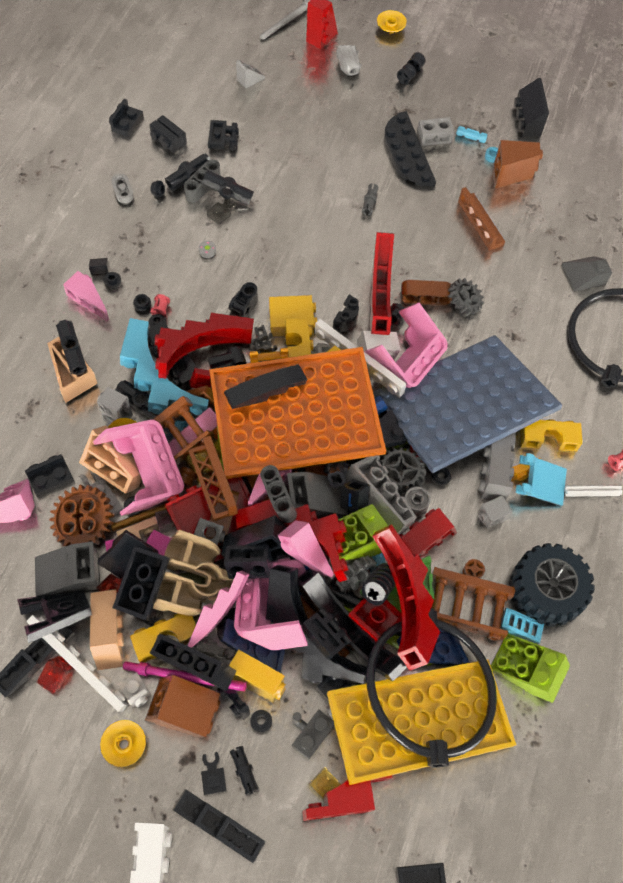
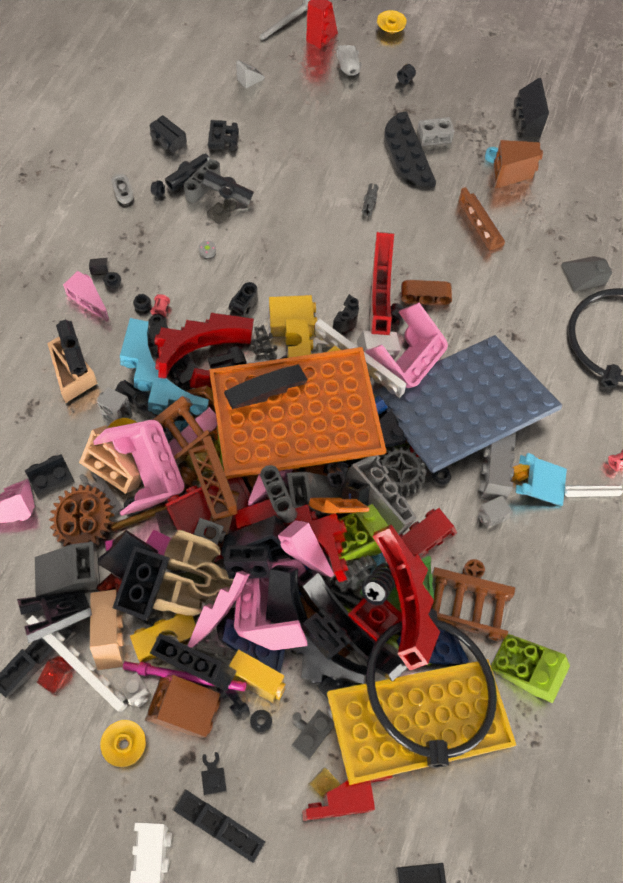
(125, 119): black bracket -> none
(142, 529): tan slope -> none
(244, 770): black pin -> none
(254, 356): light orange flag -> none
(338, 505): none -> orange slope
(417, 61): black wheel -> none
(418, 500): light grey wheel -> none
(466, 296): dark grey gear -> none
(471, 134): medium azure axle -> none
(509, 613): medium azure slope -> none
(552, 584): black wheel -> none
(565, 433): yellow arch -> none

